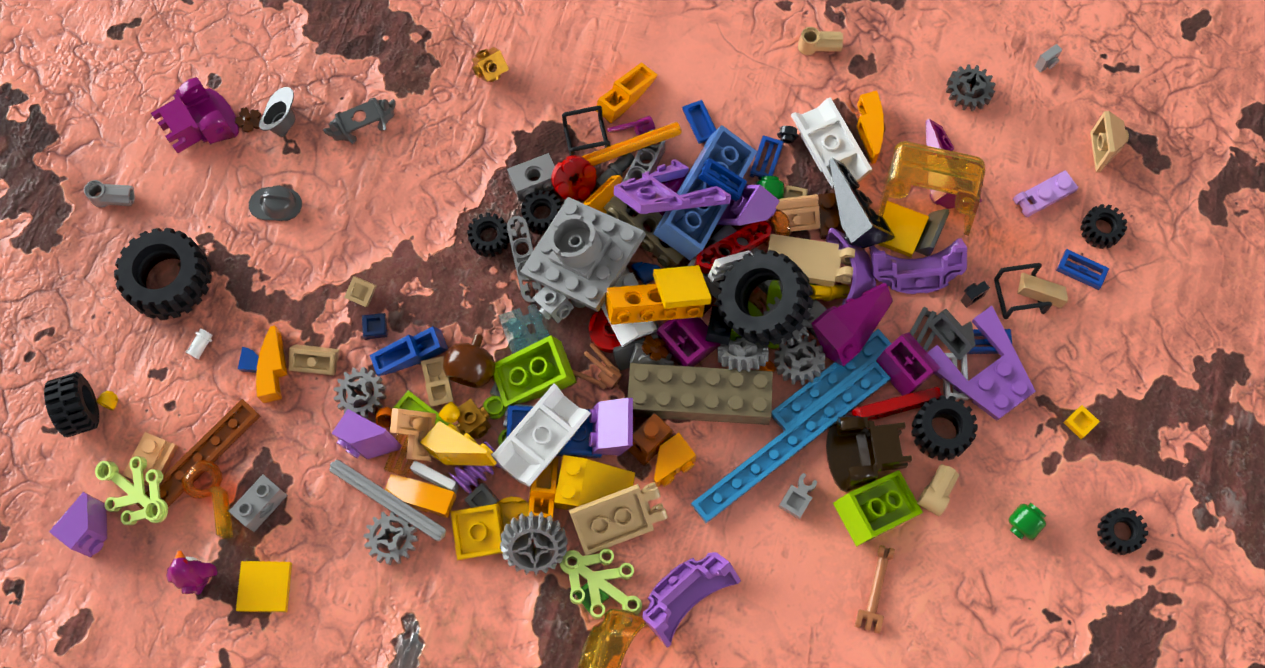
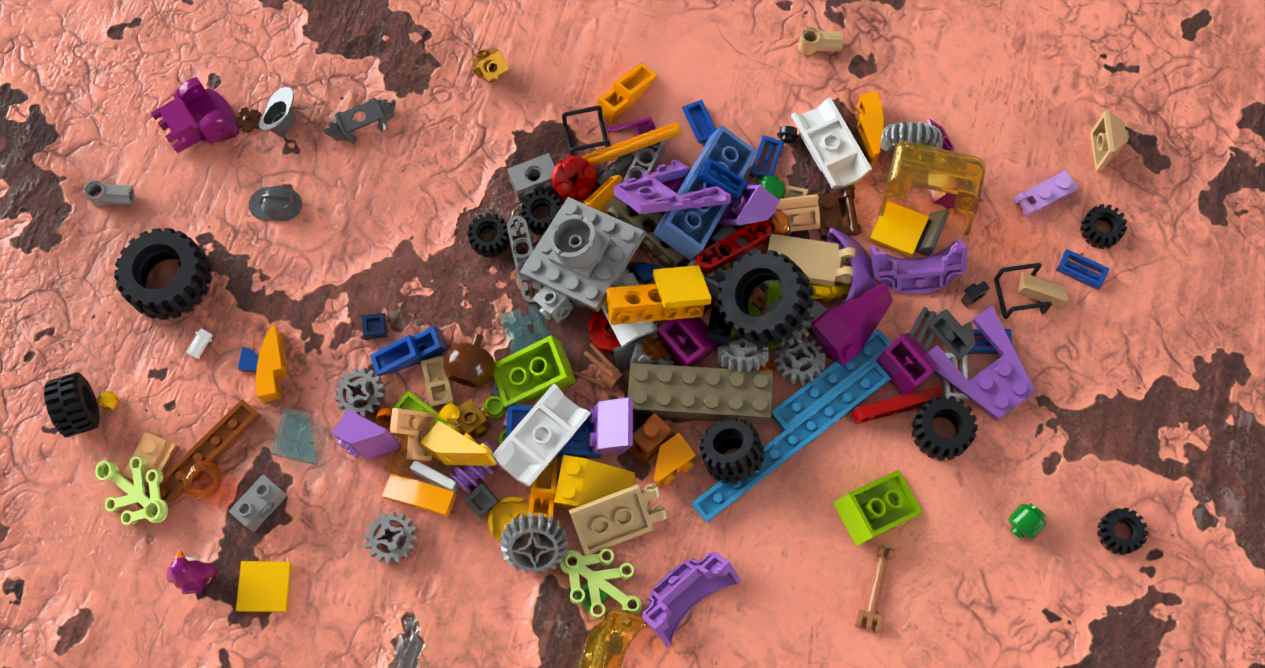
(83, 525): medium lavender slope -> none
(221, 512): clear yellow tile -> none
(295, 437): none -> clear light blue wing
(313, 359): tan slope -> none
(360, 291): tan brick -> none
(388, 500): light grey axle -> none
(477, 531): yellow tile -> none
(725, 263): white tile -> none
(739, 464): none -> black tyre
(797, 499): light grey plate -> none
(857, 218): wedge -> none
(859, 452): dark brown piece -> none
(912, 132): none -> light grey gear
(936, 494): tan piece -> none
(981, 87): dark grey gear -> none
(1048, 58): light grey plate -> none
(1081, 422): yellow plate -> none

